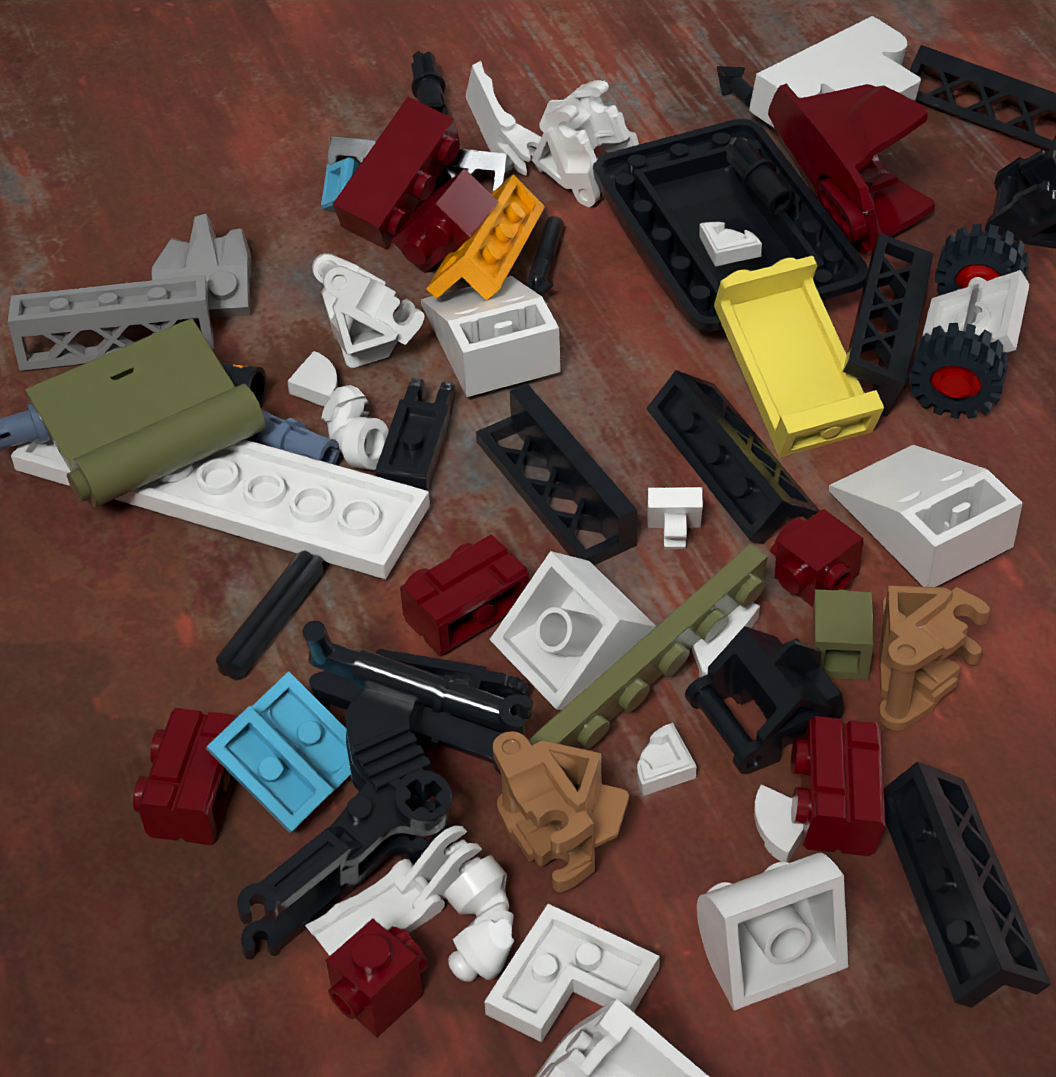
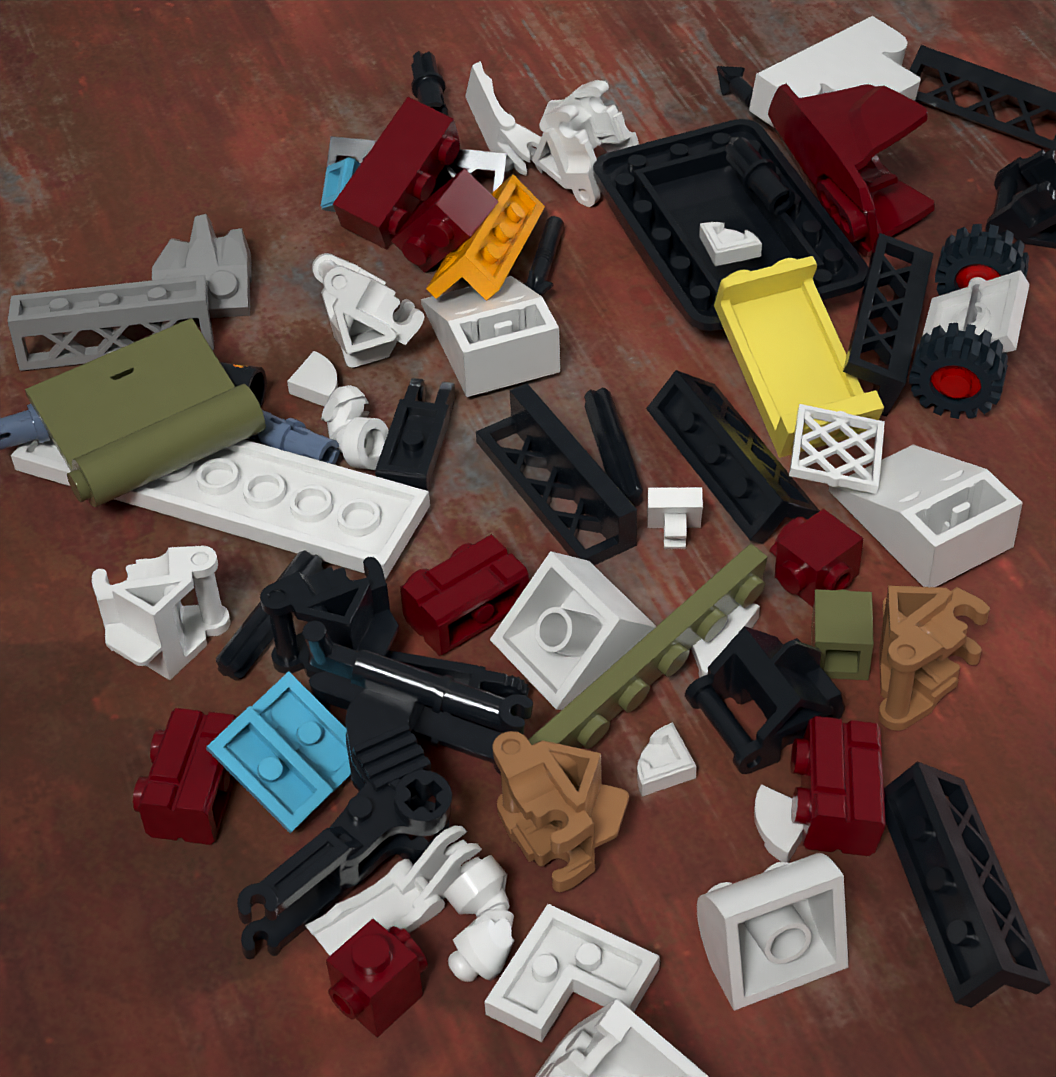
(146, 612): none -> white piece
(351, 610): none -> black piece
(613, 444): none -> black axle
(833, 476): none -> white window

